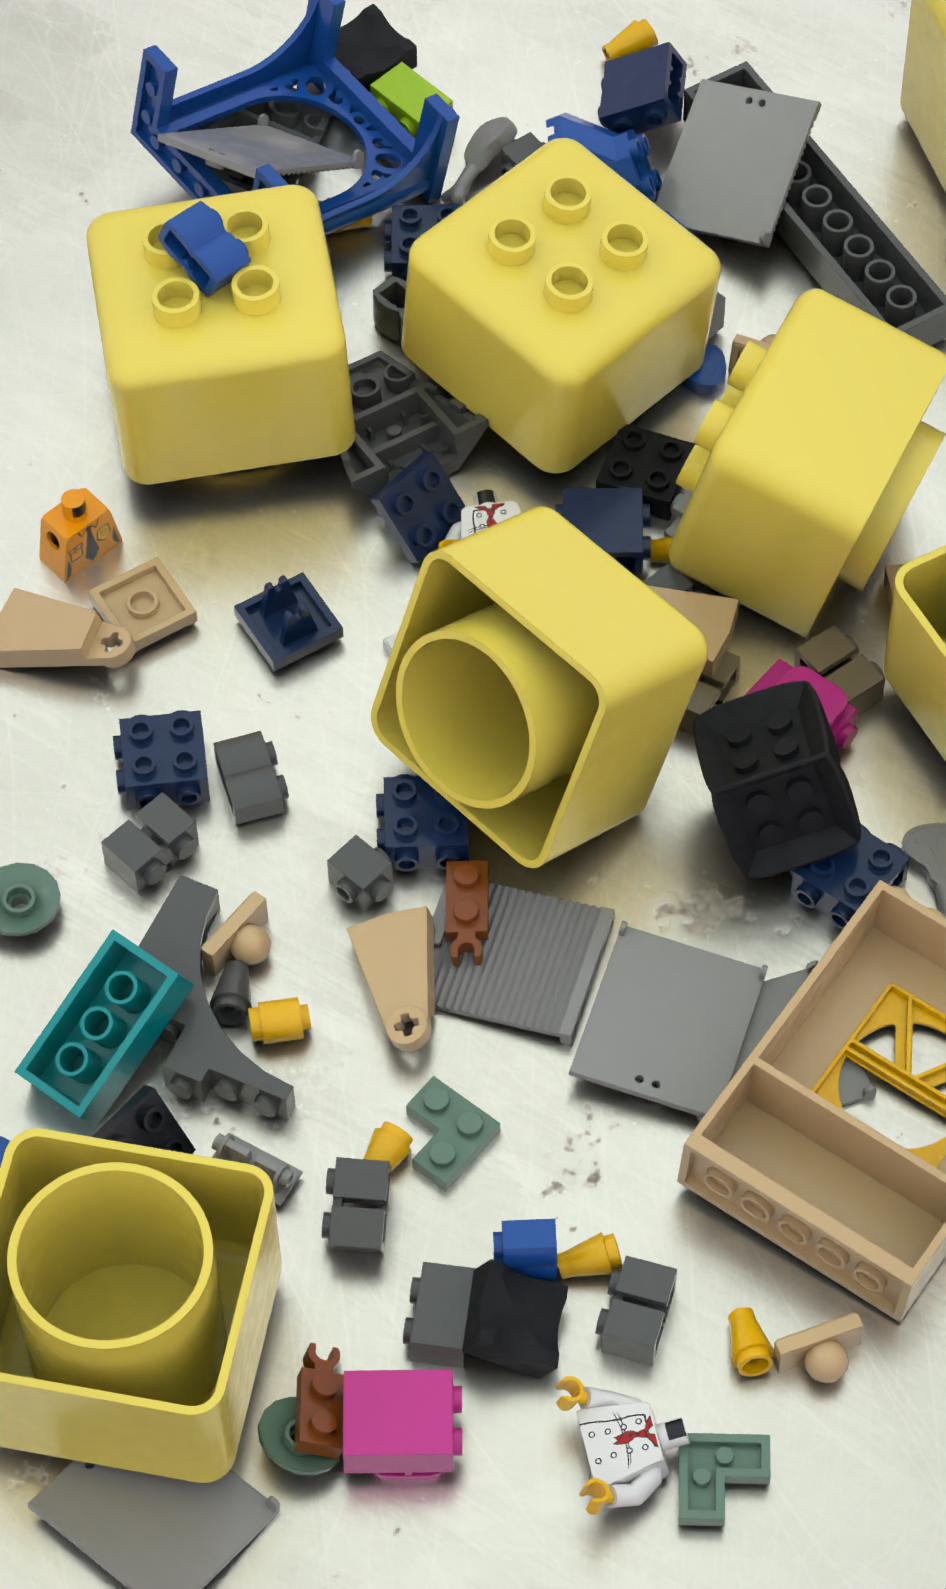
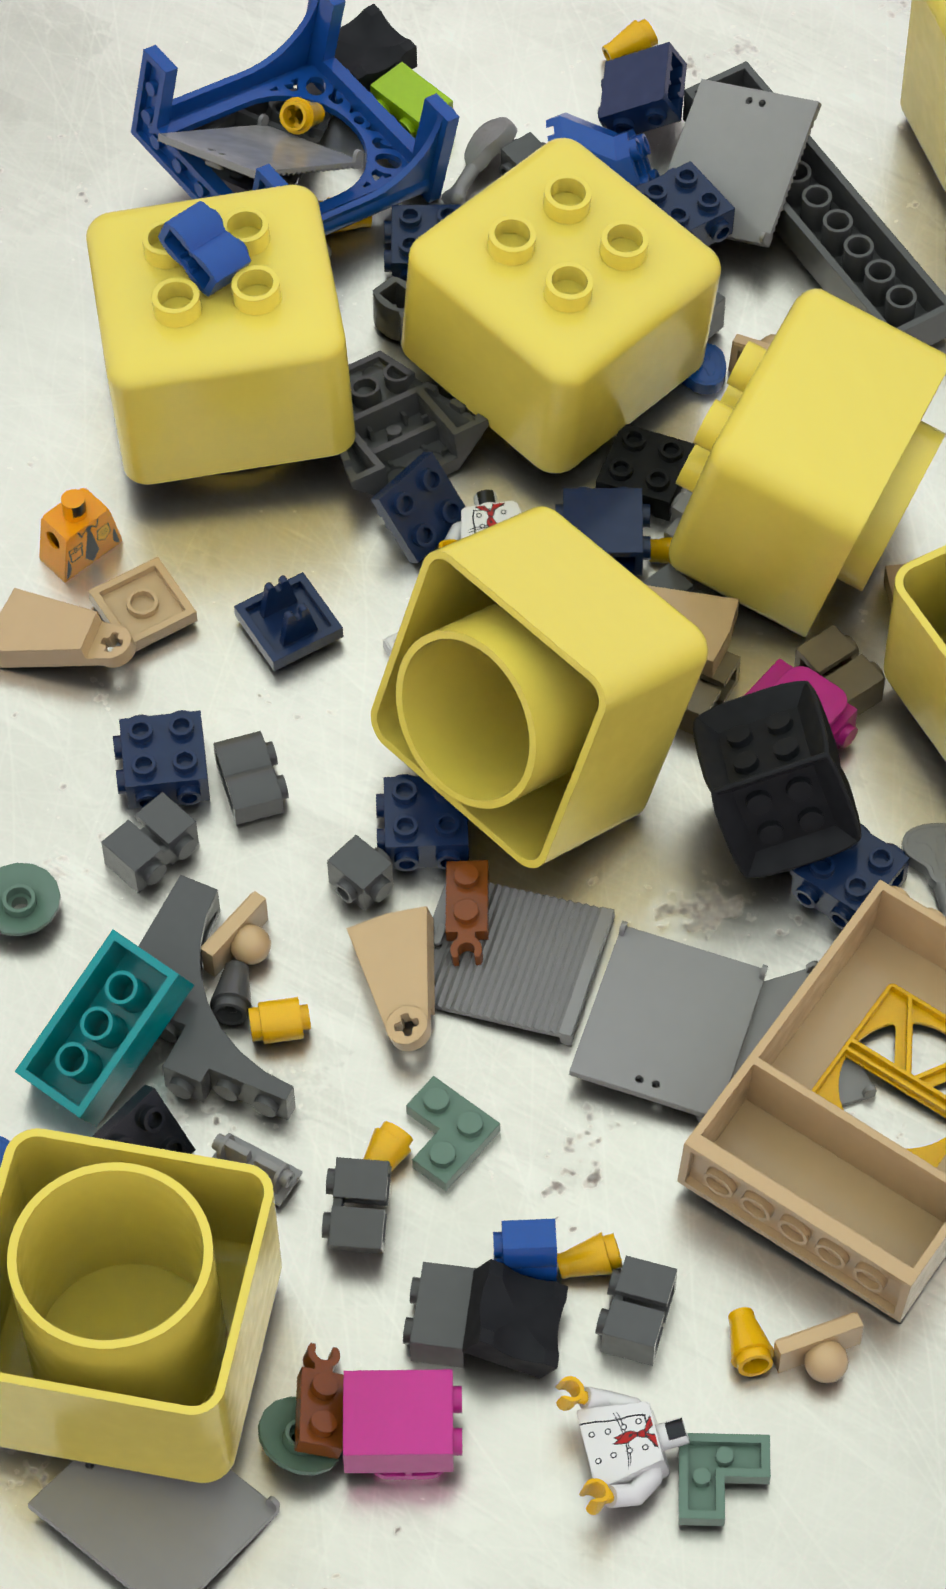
(300, 115): none -> yellow cone
(692, 202): none -> dark blue brick

